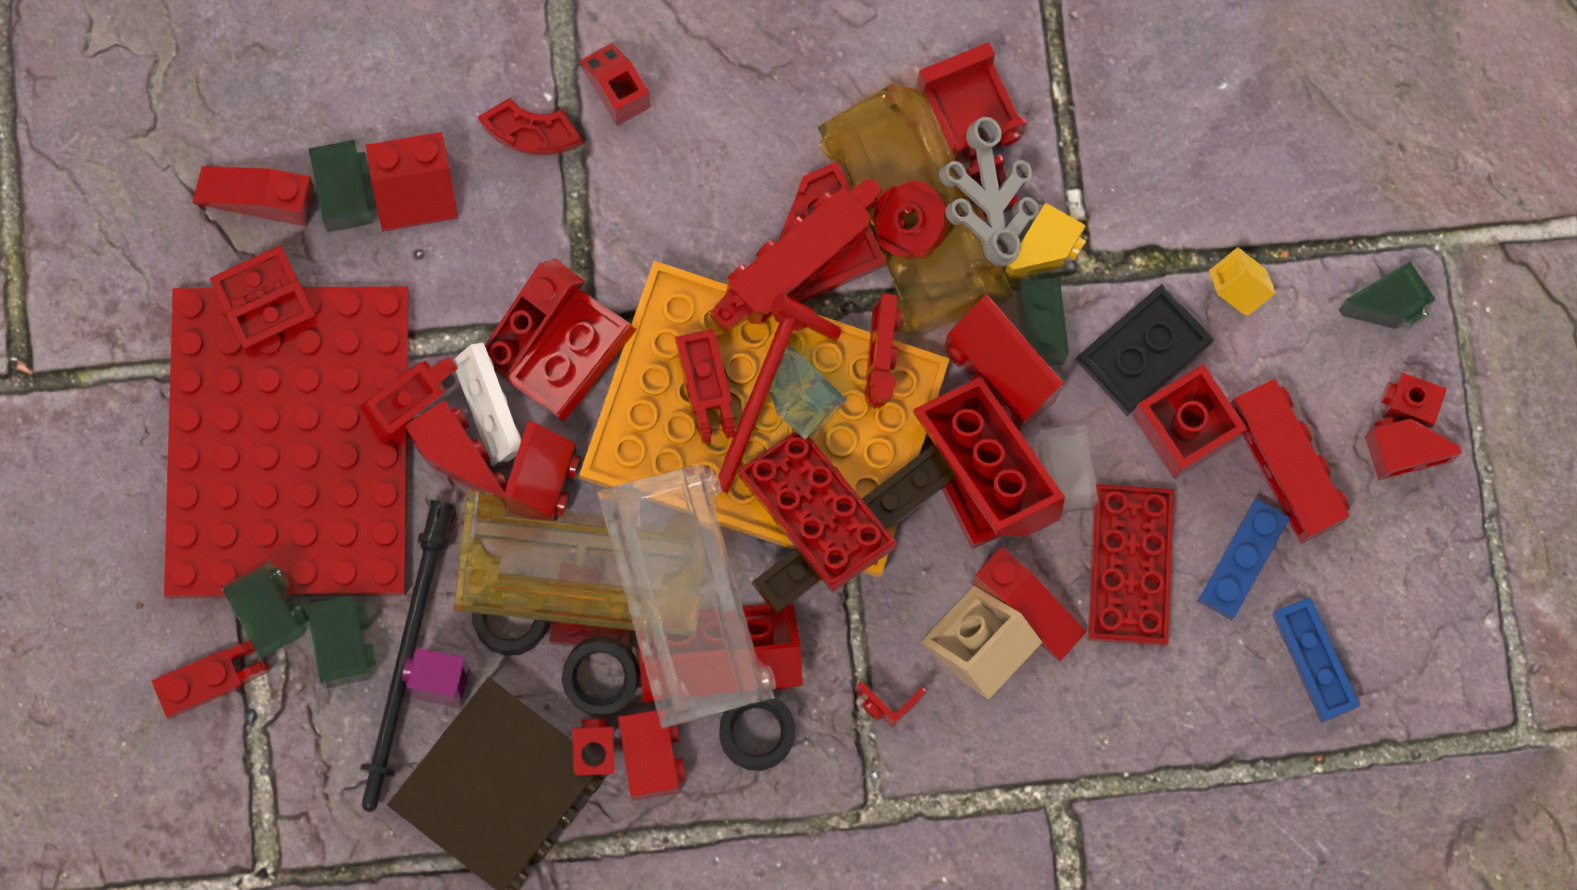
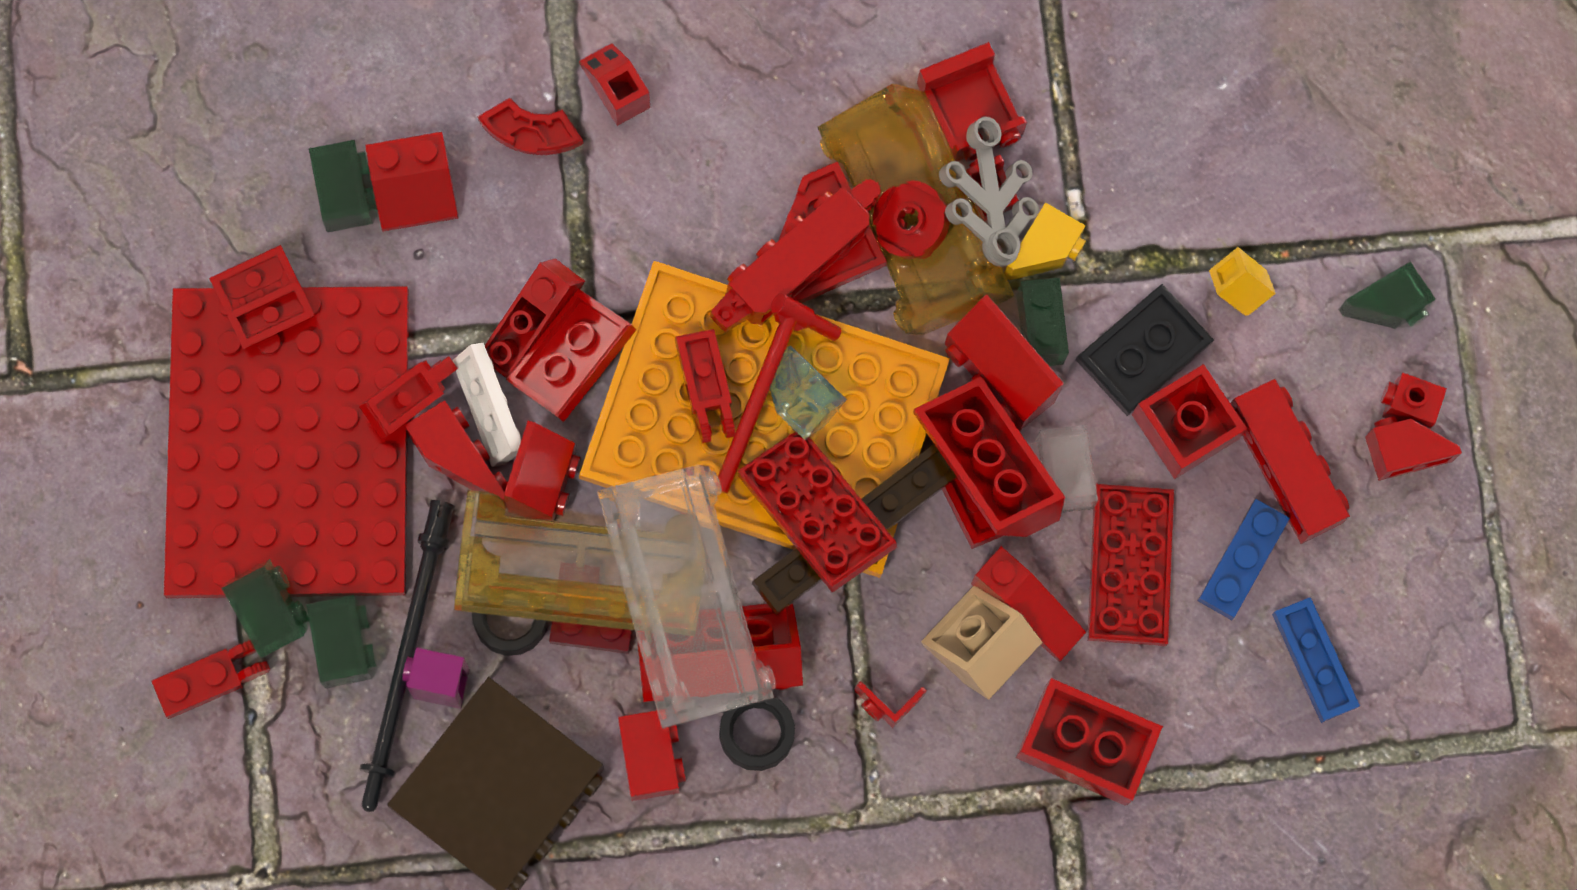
(256, 193): red slope -> none
(593, 731): red bracket -> none
(595, 705): black tyre -> none
(881, 353): red hinge -> none
(1089, 742): none -> red brick

